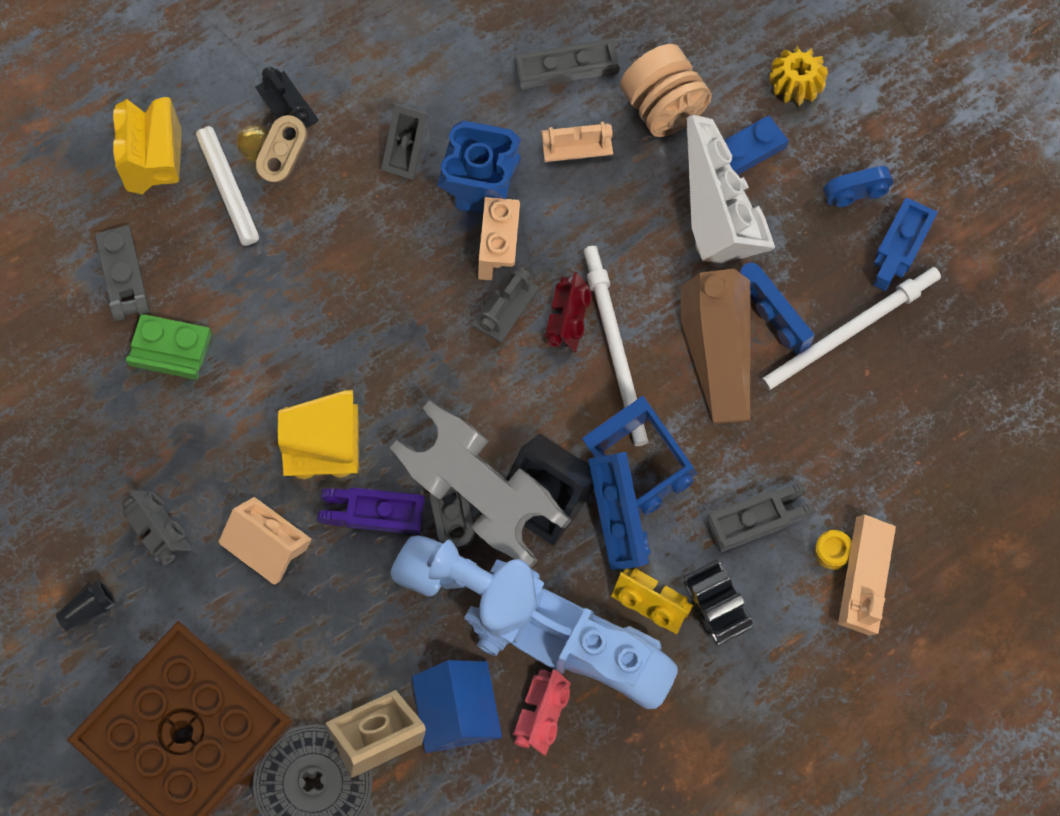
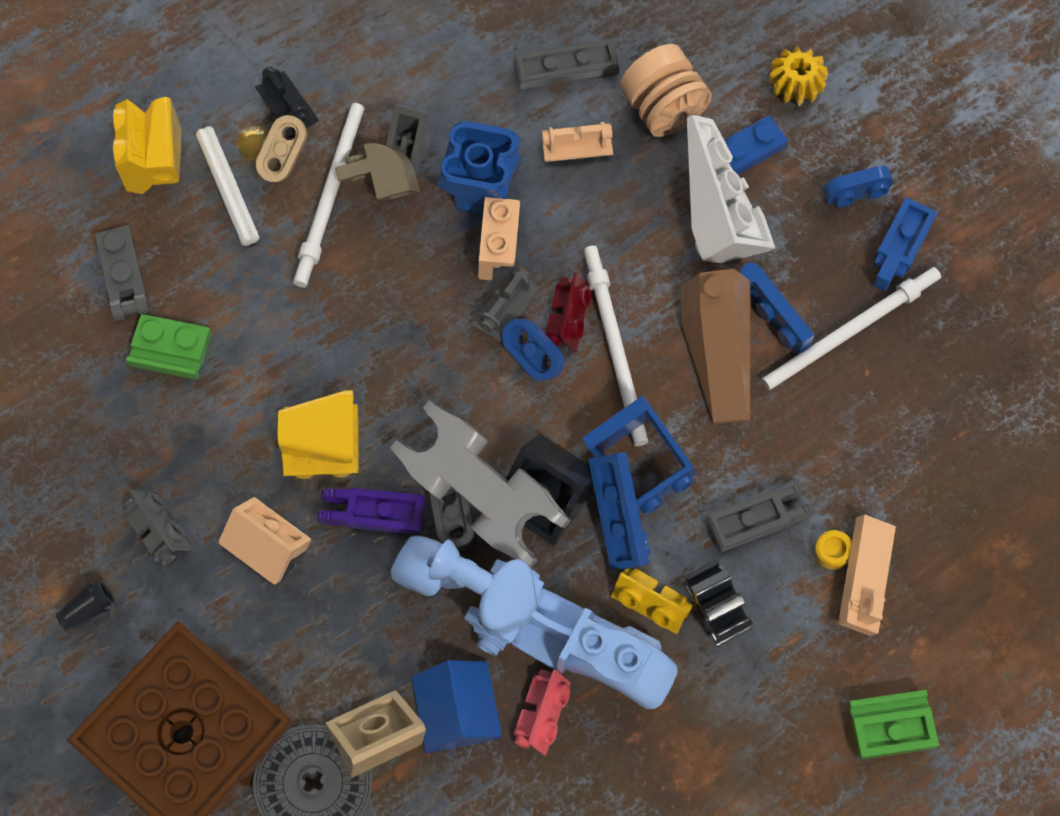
(311, 250): none -> white bar
(389, 168): none -> dark tan brick
(533, 352): none -> blue plate
(893, 725): none -> bright green plate

